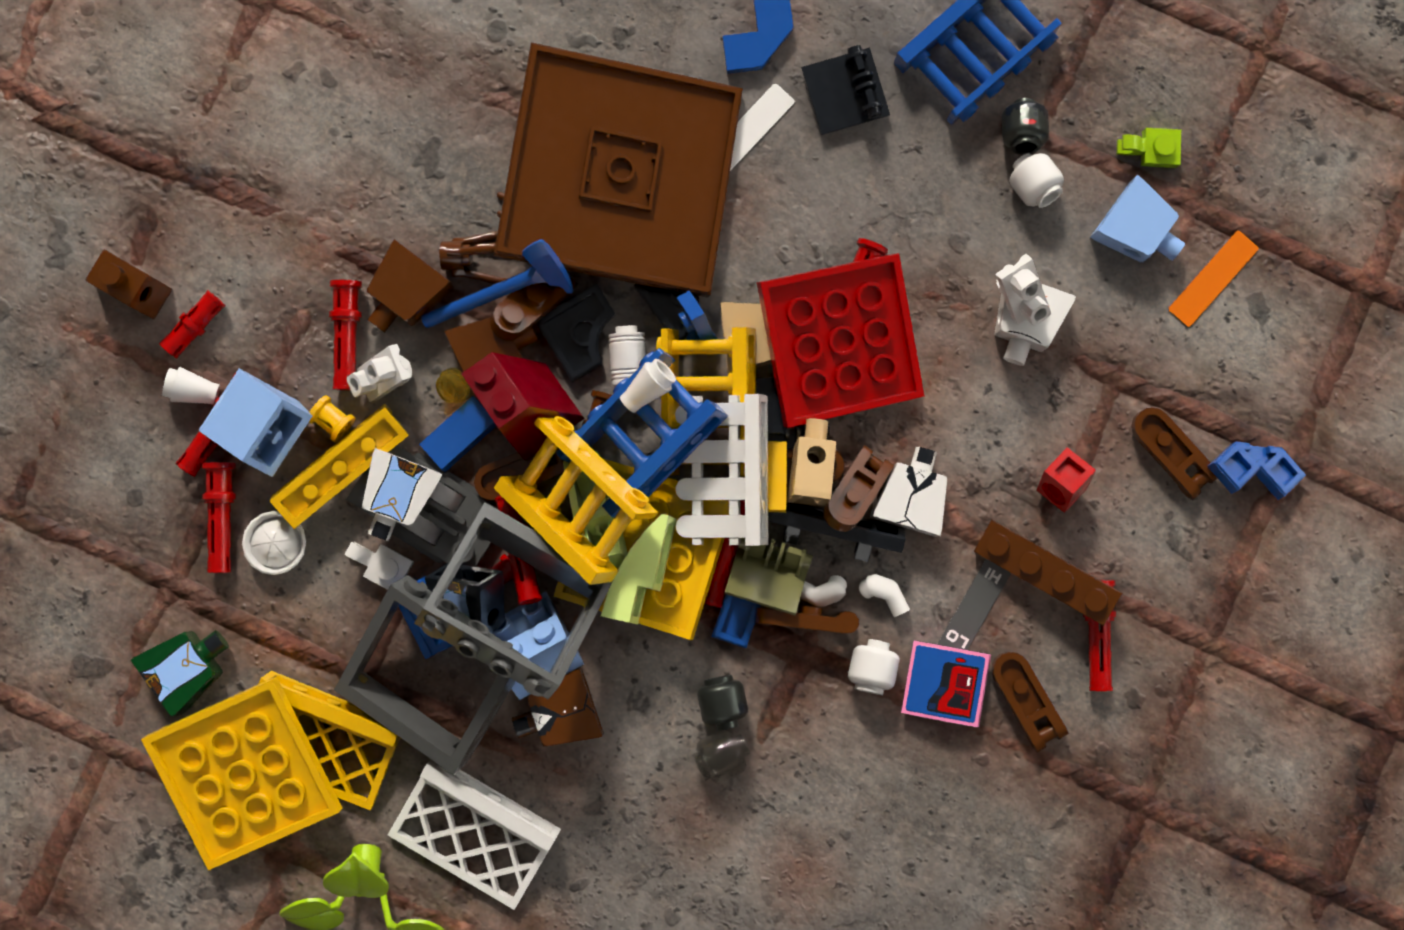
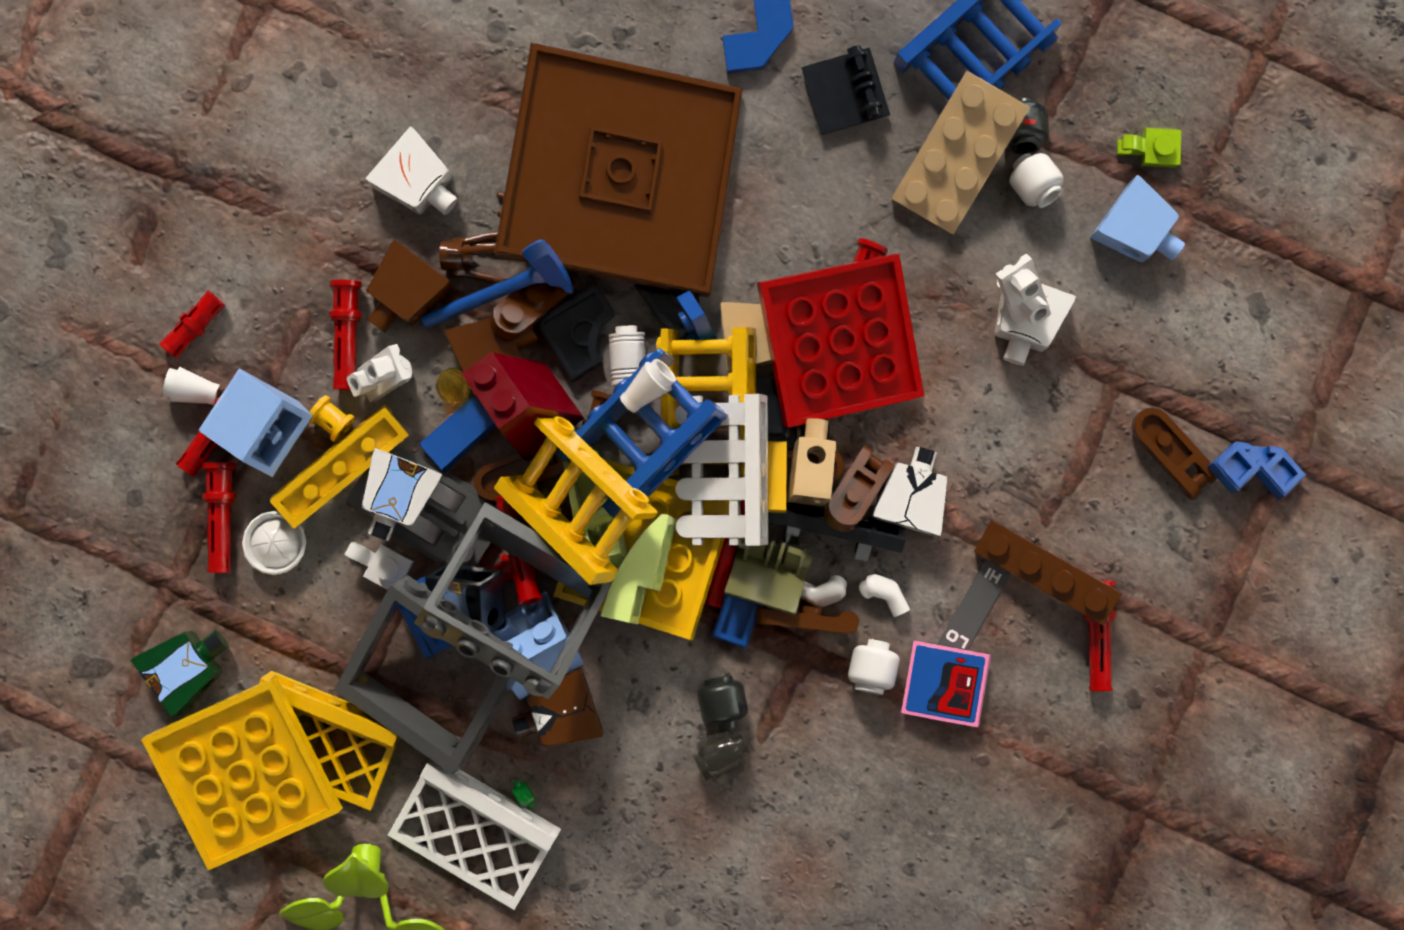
(127, 283): reddish brown torso -> none
(413, 176): none -> white torso
(524, 794): none -> green piece
(759, 120): white sticker -> none
(960, 152): none -> tan plate
(1027, 699): reddish brown plate -> none
(1065, 480): red brick -> none
(1213, 278): orange sticker -> none

